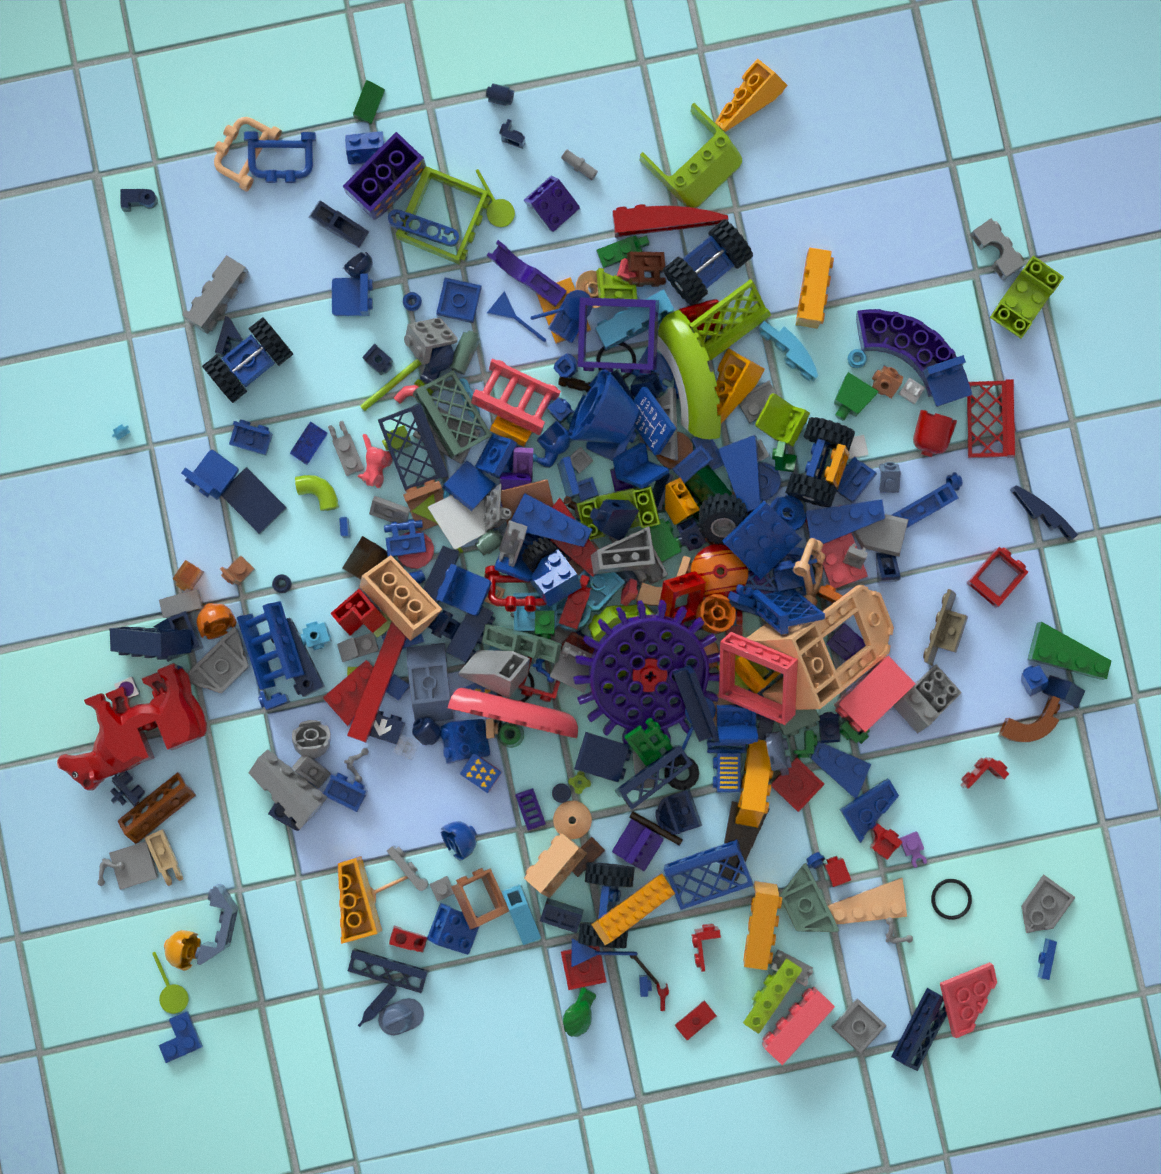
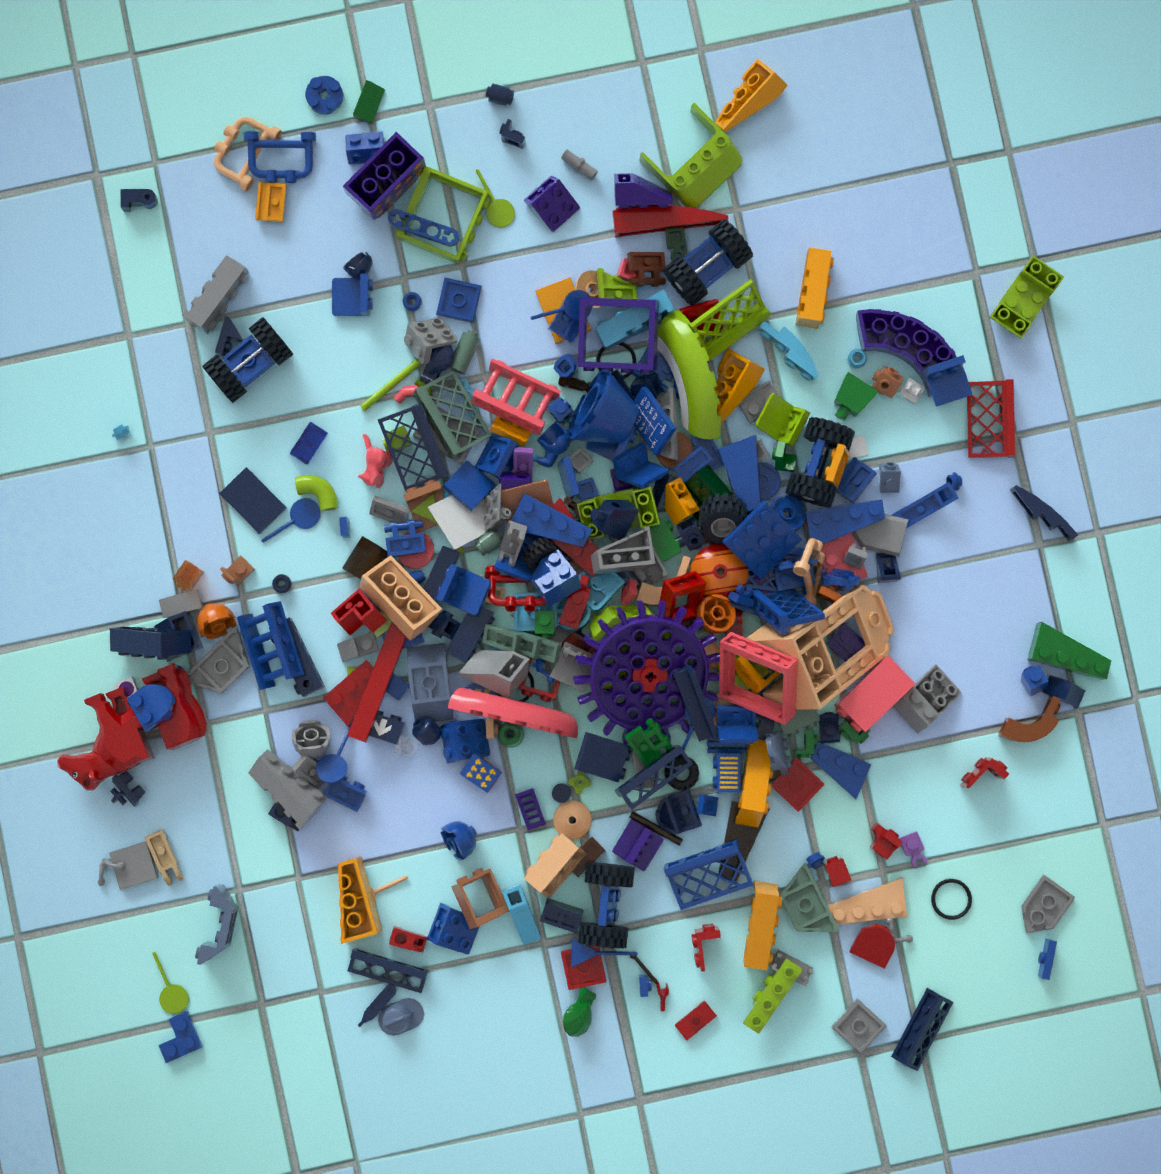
(152, 705): none -> blue slope
(157, 810): dark orange fence -> none
(181, 949): light orange cylinder -> none
(211, 474): blue bracket -> none
(250, 437): blue bracket -> none
(271, 202): none -> light orange plate
(275, 701): blue bracket -> none
(303, 514): none -> blue piece
(317, 86): none -> blue plate
(323, 635): medium azure brick -> none
(333, 767): none -> blue piece
(338, 224): dark blue slope -> none
(346, 450): light grey hinge -> none
(350, 761): light grey piece -> none
(382, 367): dark blue brick -> none
(408, 868): light grey plate -> none
(442, 888): light grey plate -> none
(503, 308): blue piece -> none
(527, 274): dark purple piece -> none
(617, 251): green hinge -> none
(633, 909): light orange piece -> none
(635, 190): none -> dark purple slope
(675, 240): none -> dark green plate
(707, 805): none -> blue plate
(797, 1025): coral brick -> none
(839, 577): none -> blue plate
(868, 808): blue wing -> none
(874, 944): none -> red tile
(933, 433): red cylinder -> none
(947, 629): dark tan bracket -> none
(967, 997): coral plate -> none
(987, 593): red window -> none
(990, 235): light grey arch -> none

